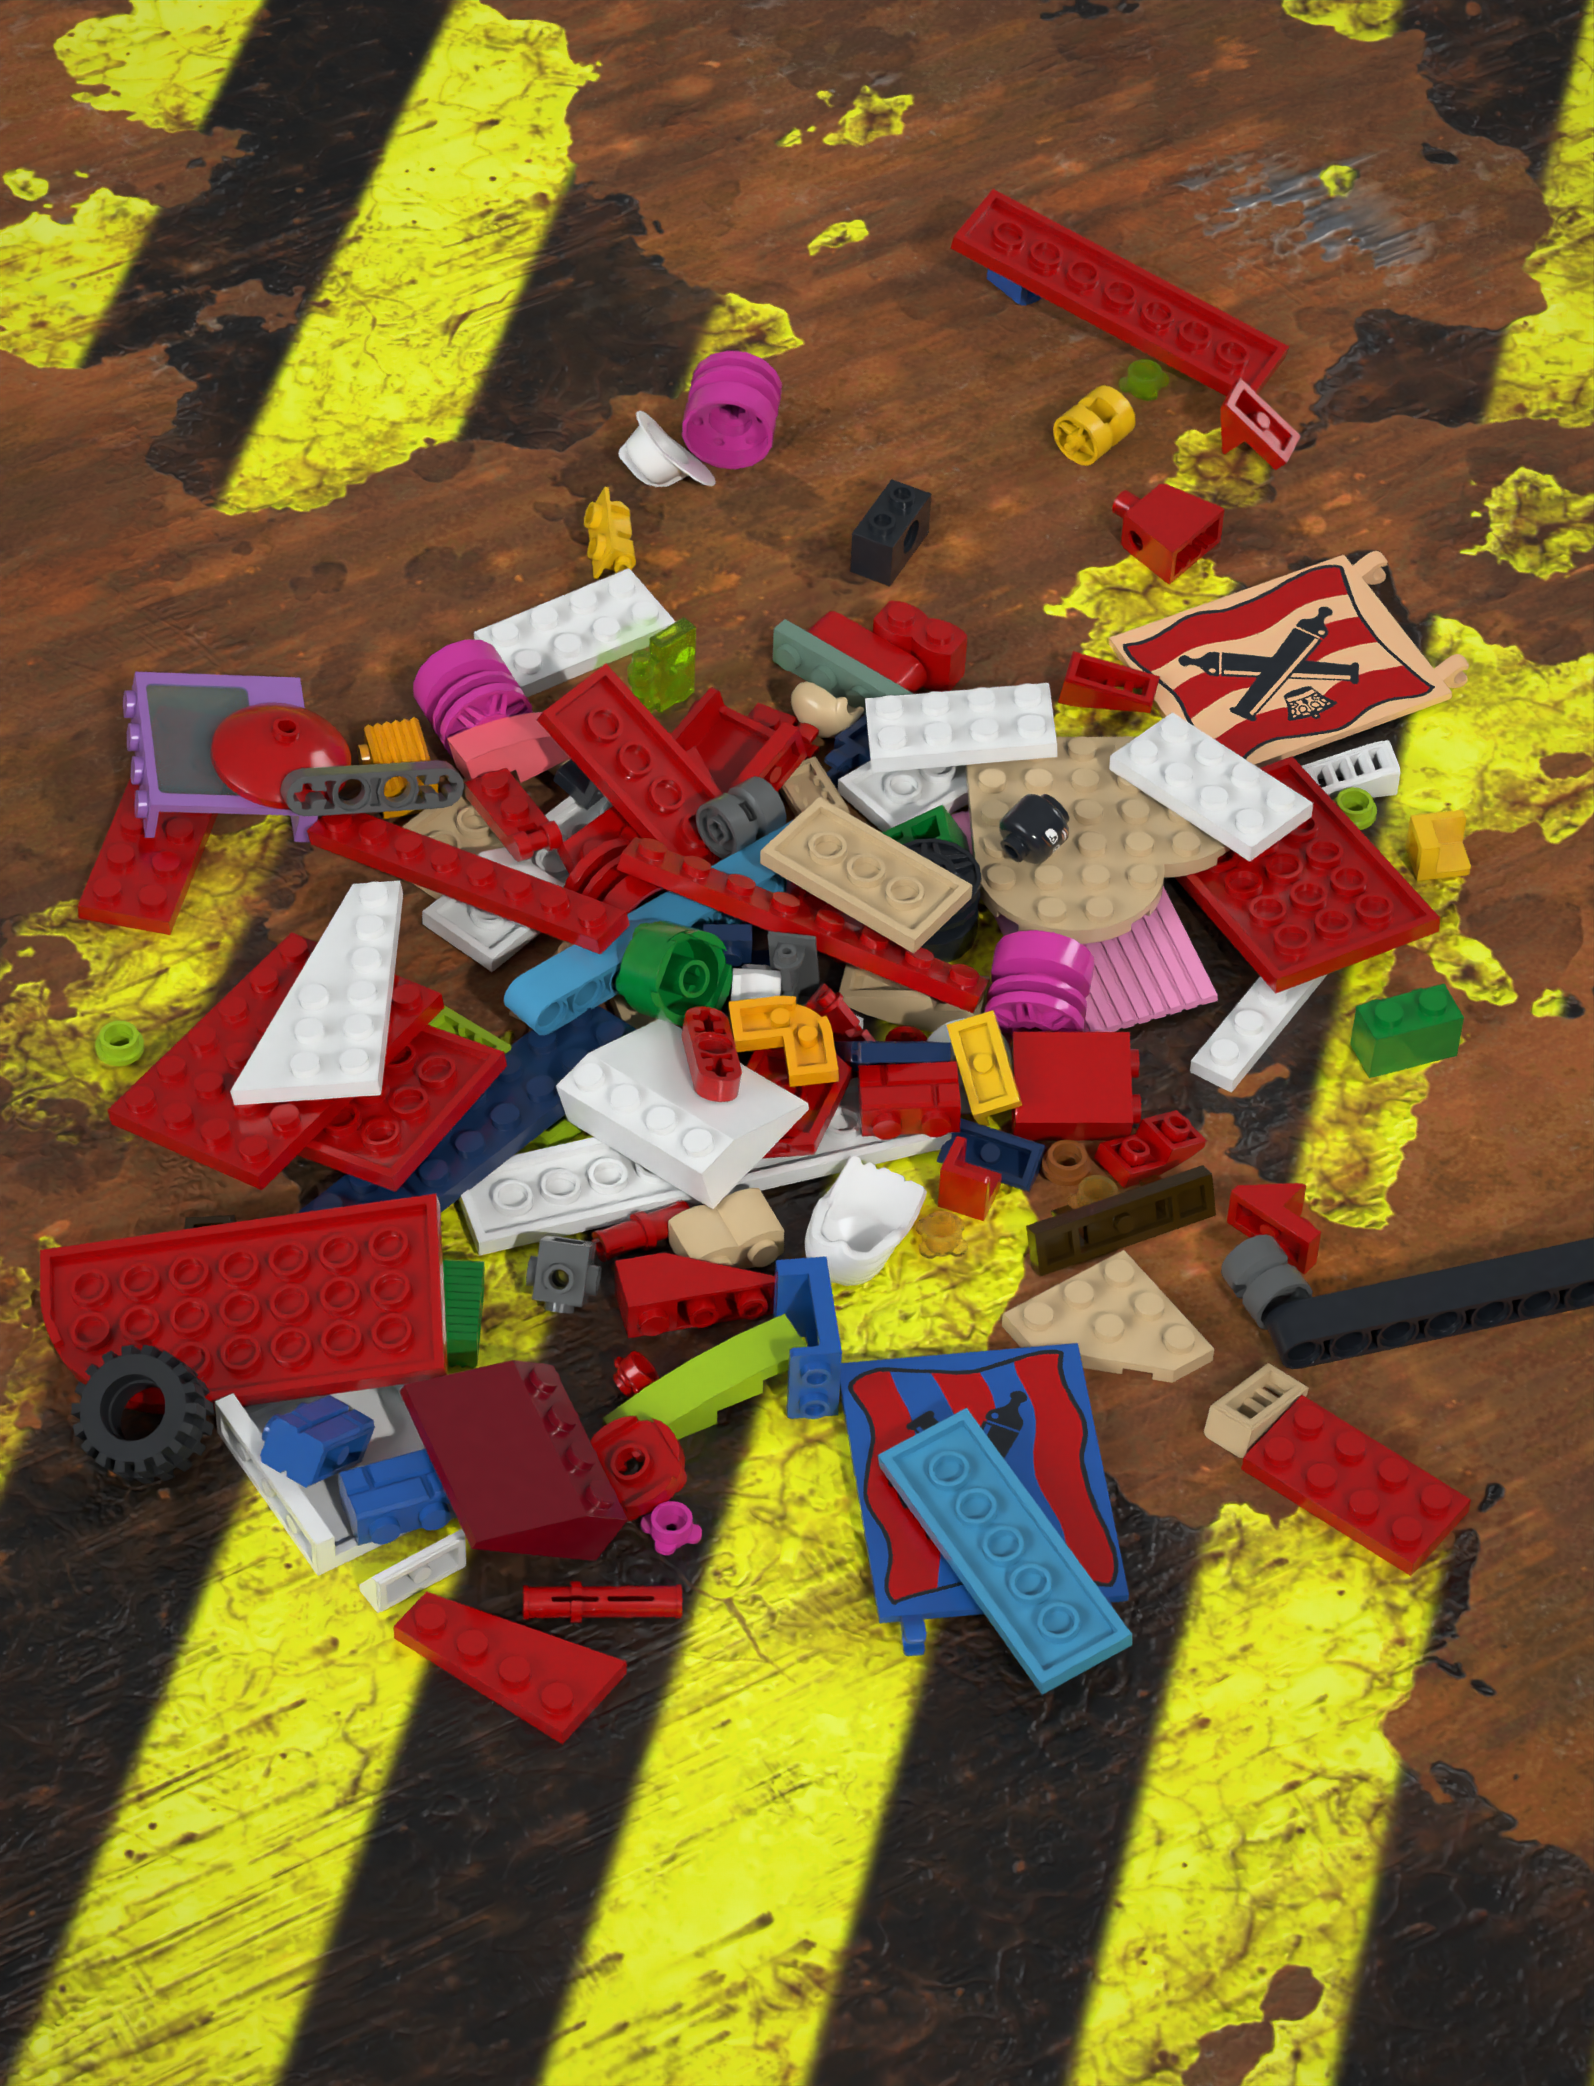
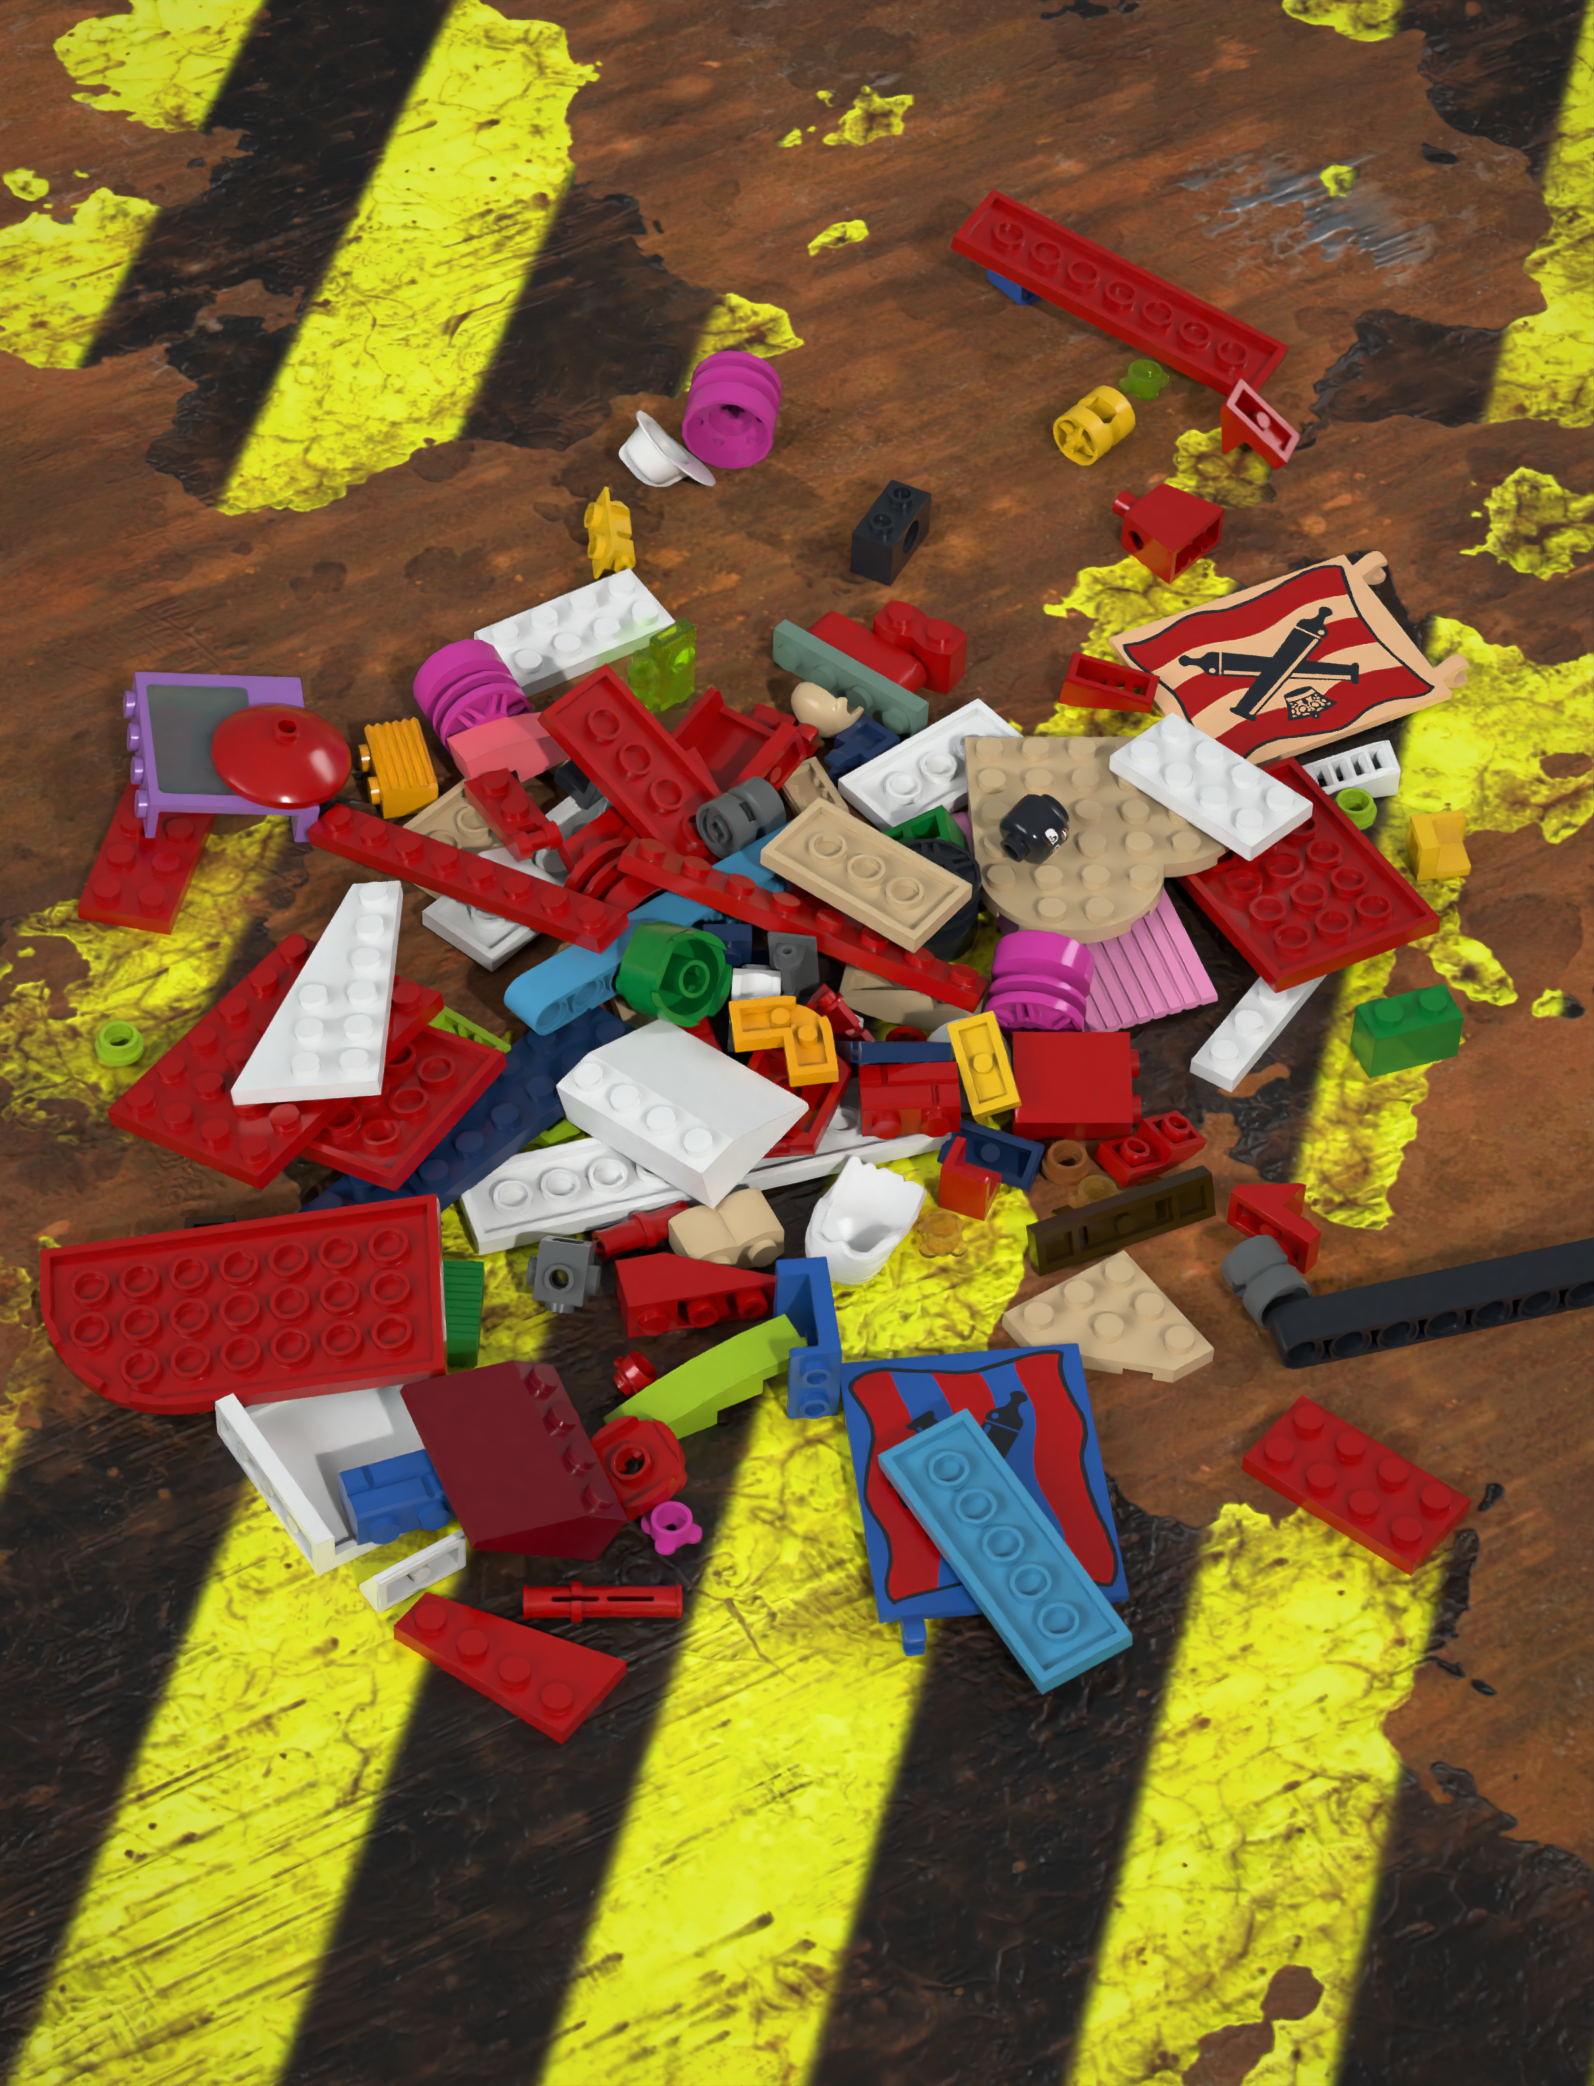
(107, 1396): black tyre -> none
(316, 1440): blue brick -> none
(373, 779): dark grey beam -> none
(711, 1054): red beam -> none
(960, 727): white plate -> none
(1250, 1411): tan slope -> none

